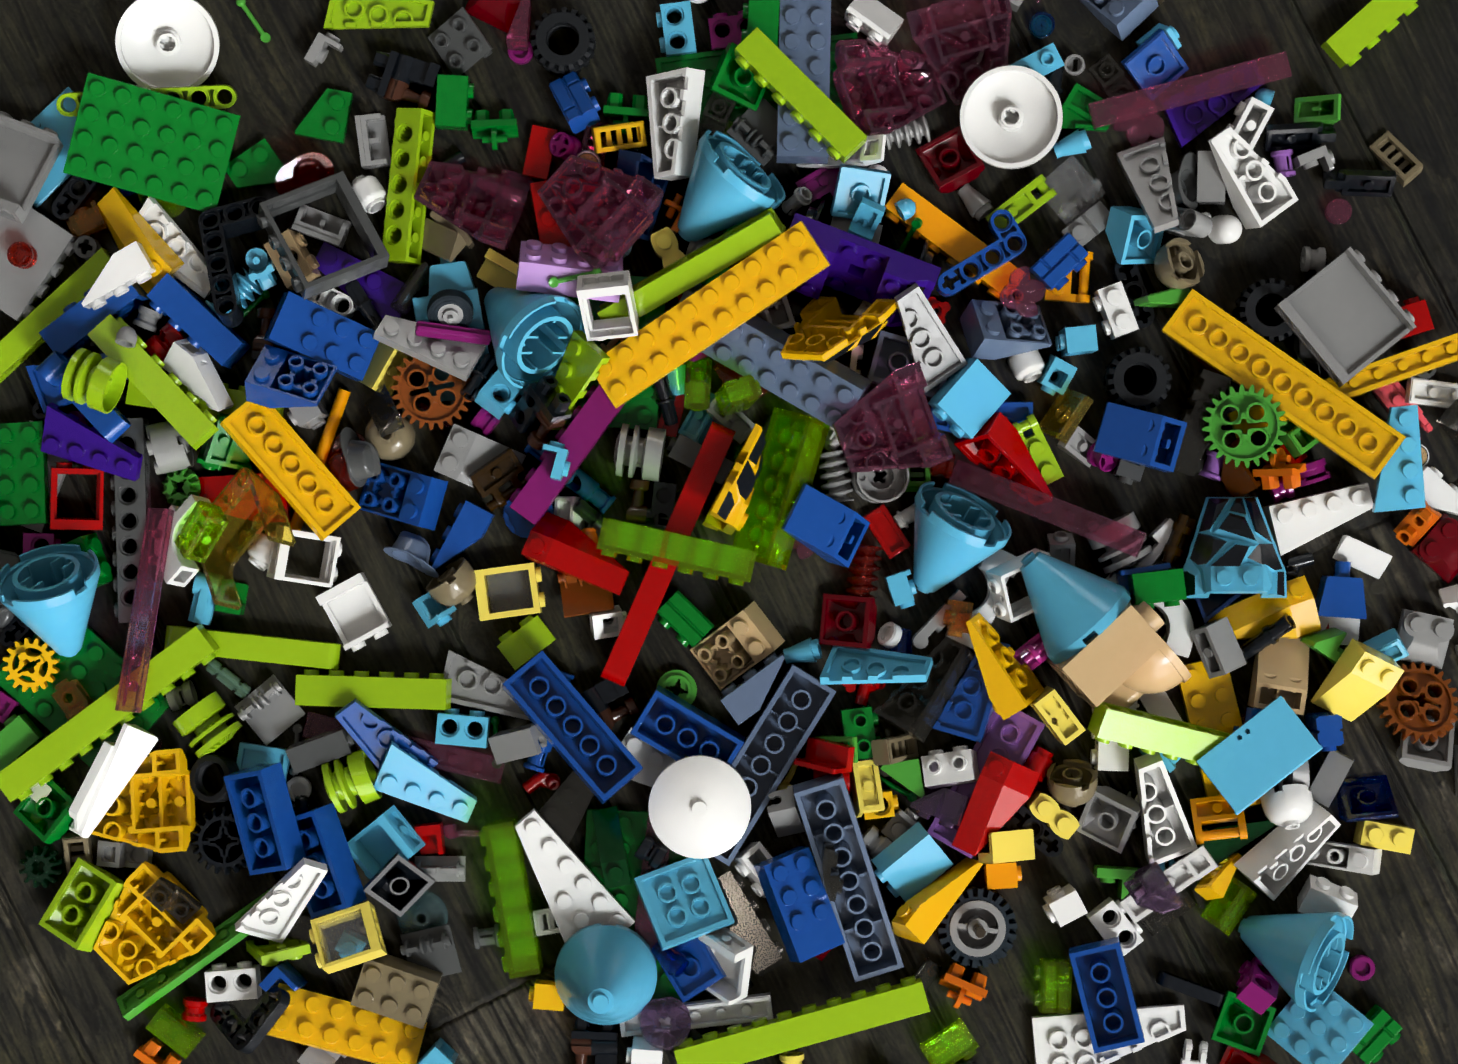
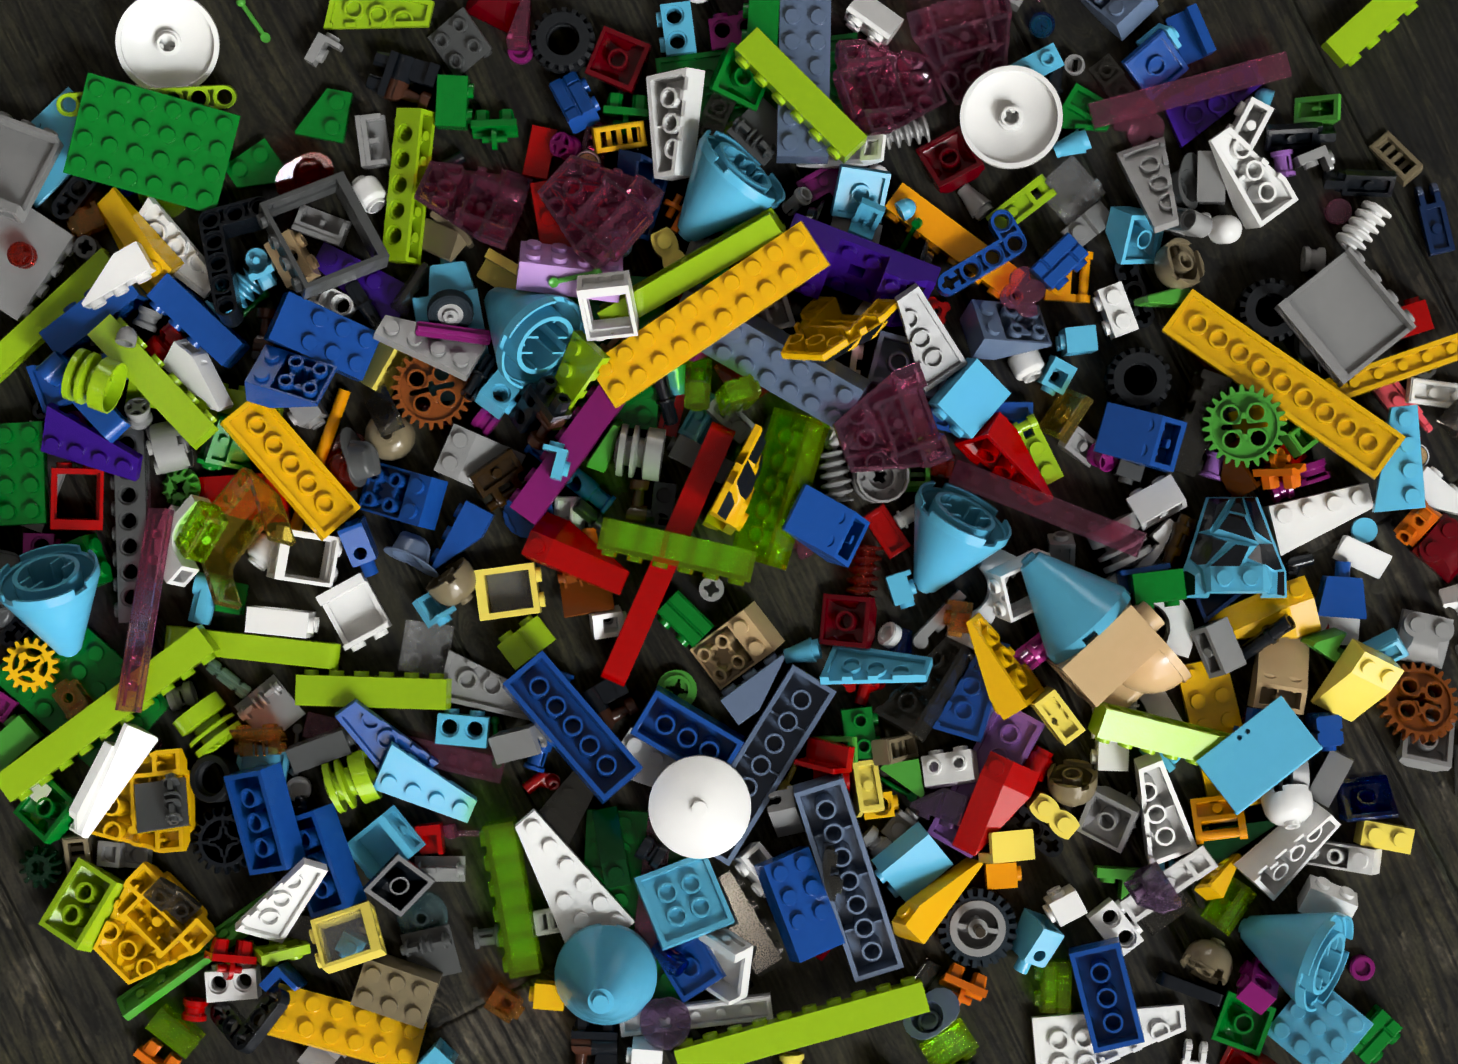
(138, 413): none -> light grey wheel
(161, 804): none -> dark grey hinge
(219, 953): none -> red hips
(269, 732): none -> clear orange hinge
(281, 621): none -> white window
(356, 535): none -> blue torso
(424, 648): none -> clear hinge
(495, 1005): none -> clear orange brick
(603, 453): none -> bright green slope
(618, 59): none -> dark red slope
(713, 591): none -> light grey wheel
(943, 1012): none -> sand blue piece
(1035, 941): none -> medium azure torso
(1156, 501): none -> white brick
(1193, 34): none -> blue panel
(1209, 960): none -> dark tan cylinder
(1362, 225): none -> white piece
(1364, 530): none -> medium azure tile
(1434, 221): none -> dark blue hinge

